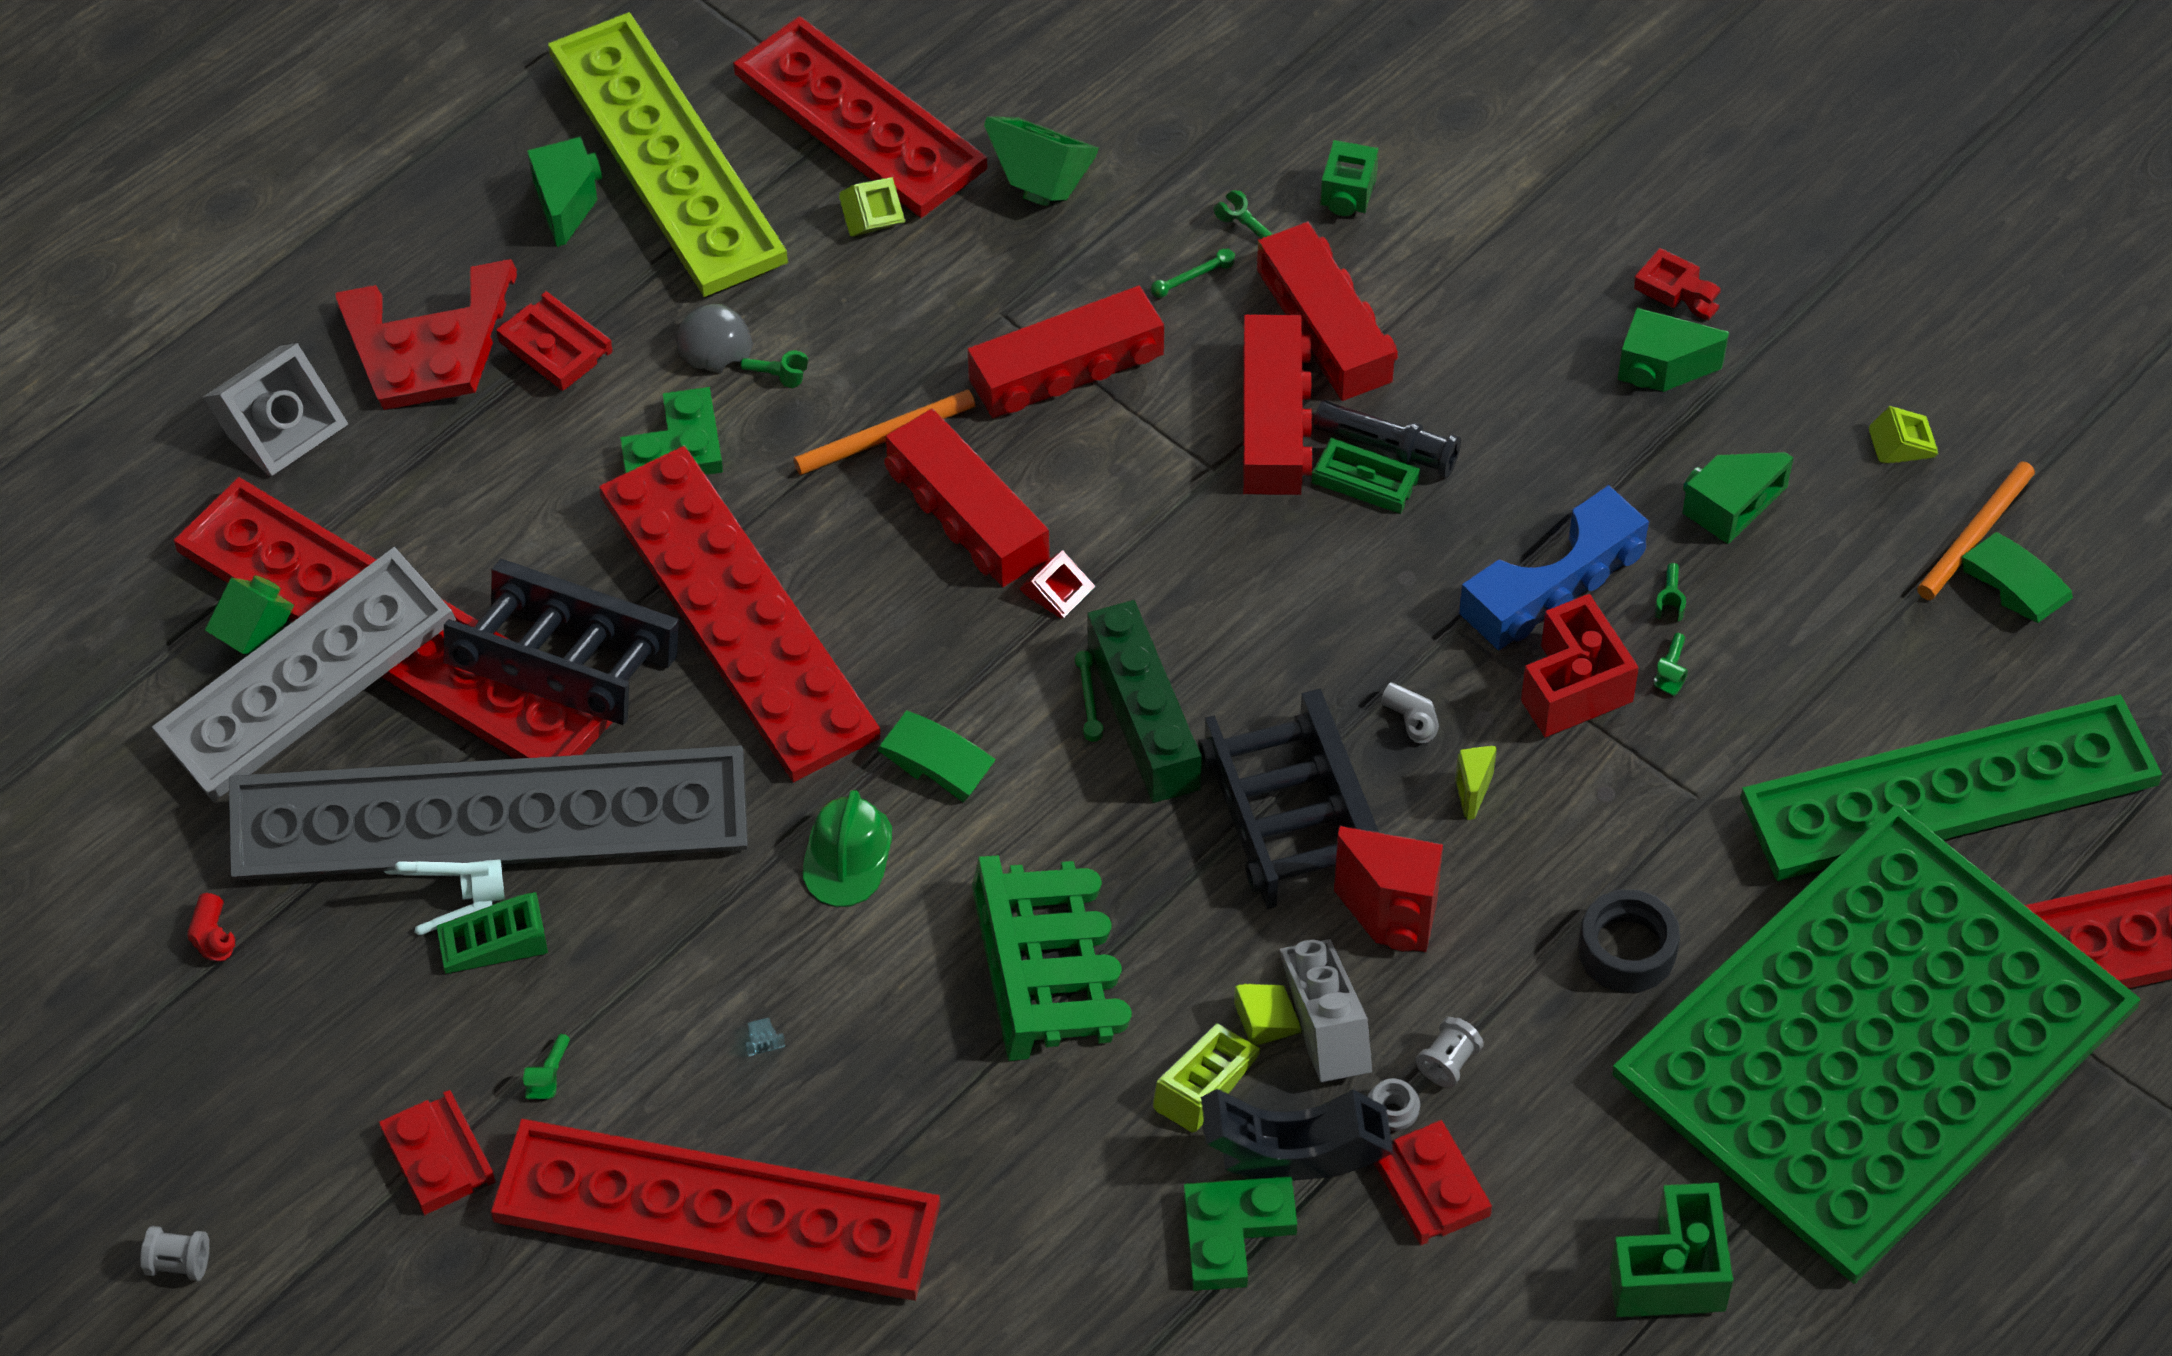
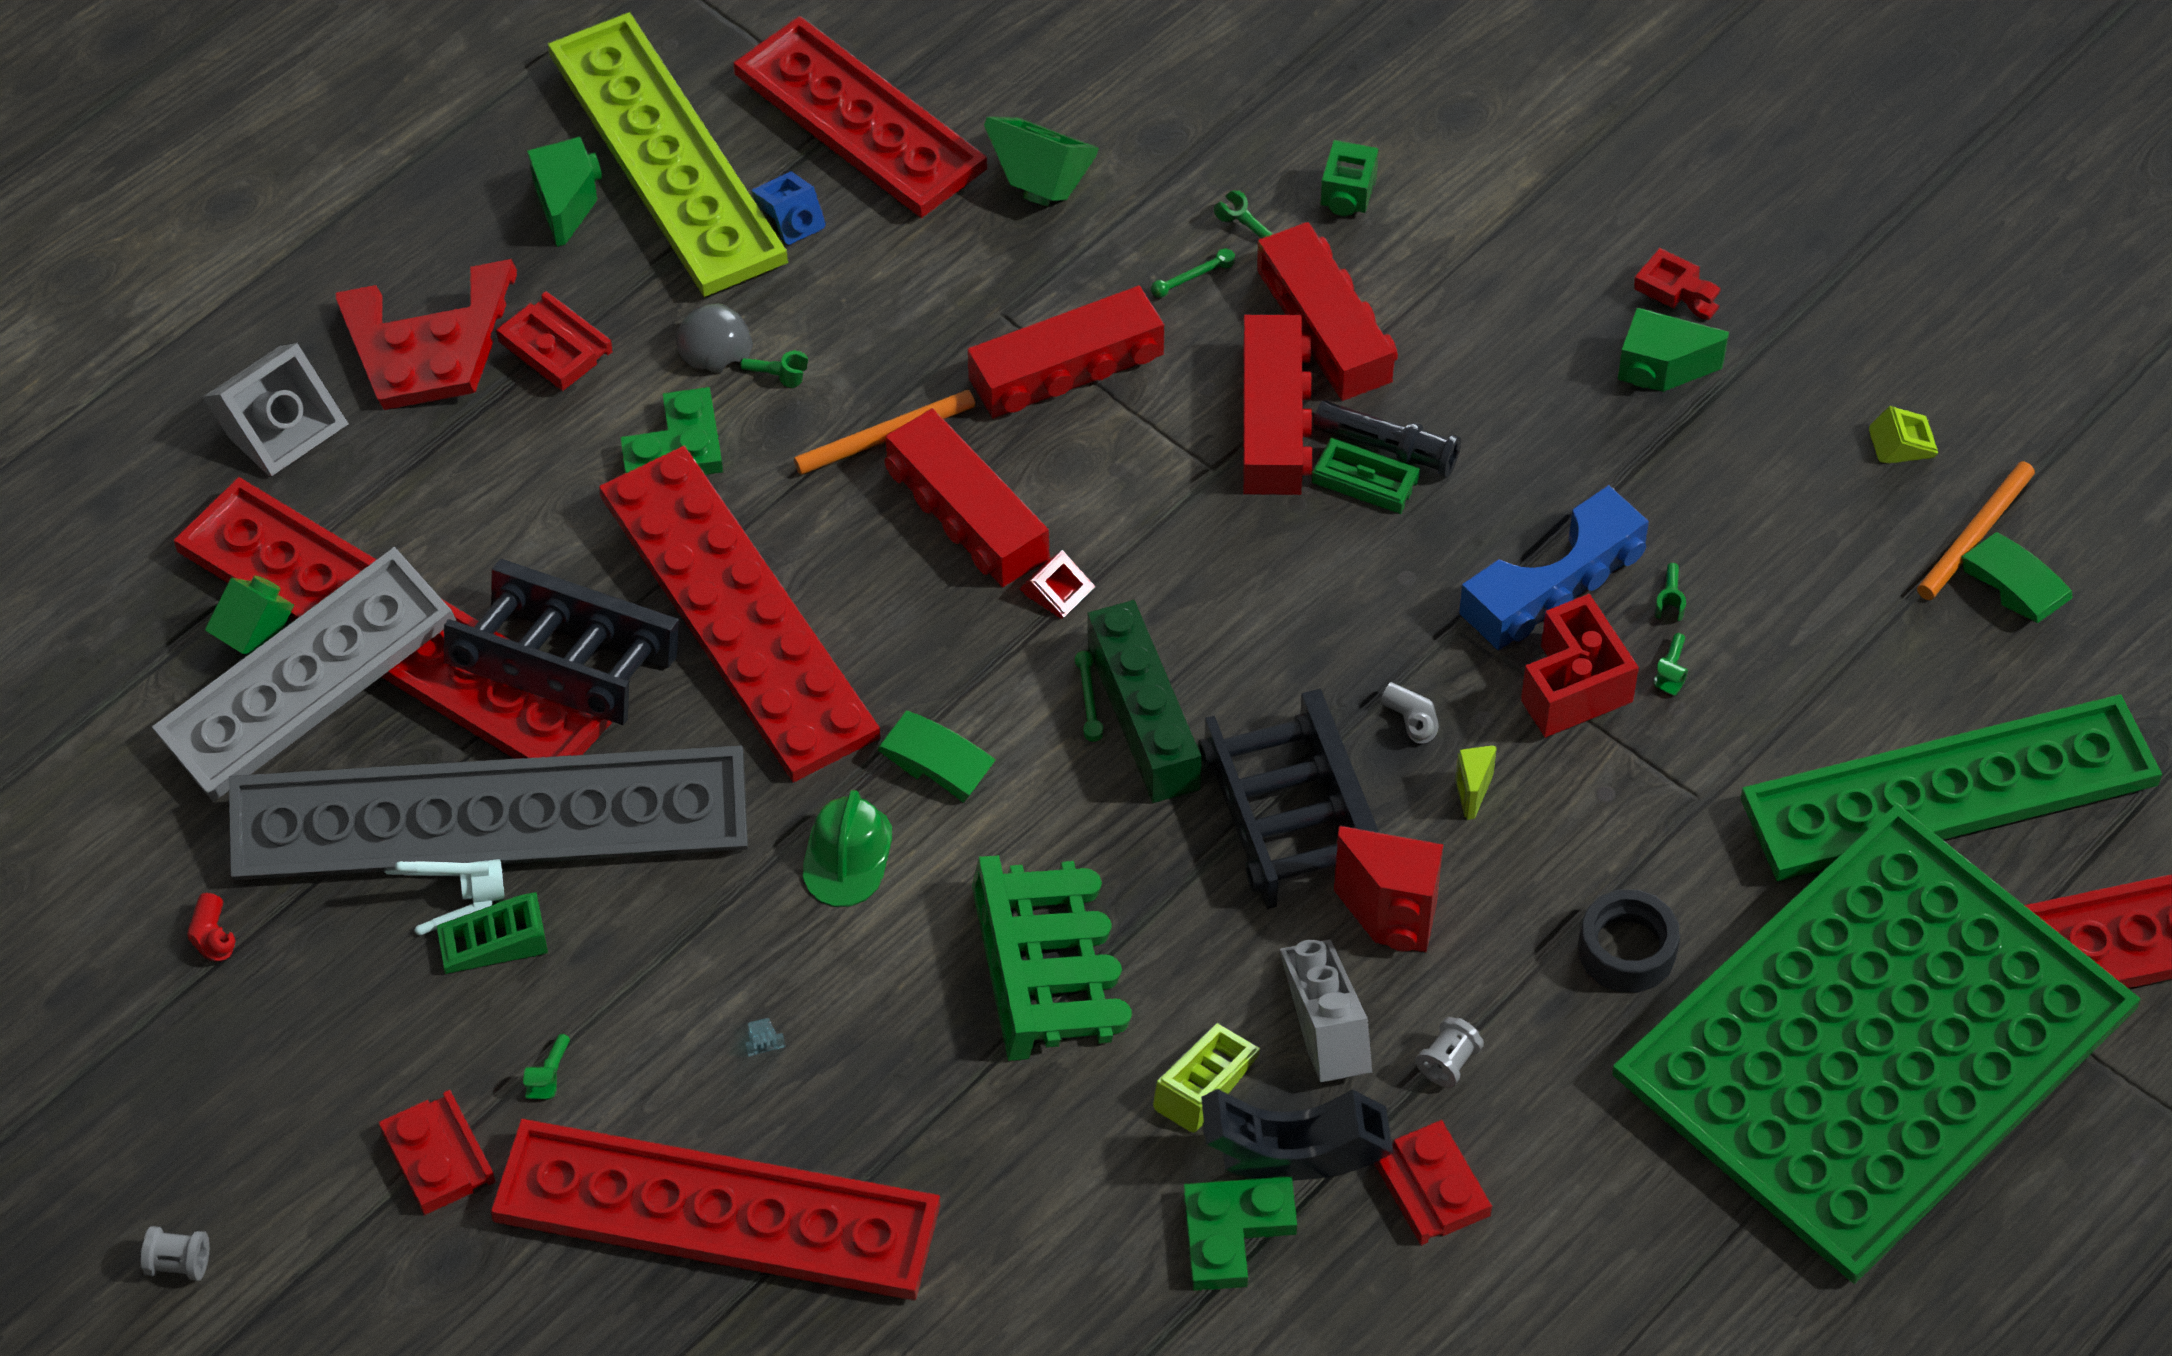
(792, 205): none -> blue bracket
(871, 206): lime slope -> none
(1265, 1012): lime slope -> none
(1399, 1093): light grey plate -> none
(1683, 1266): green brick -> none
(1734, 490): green slope -> none

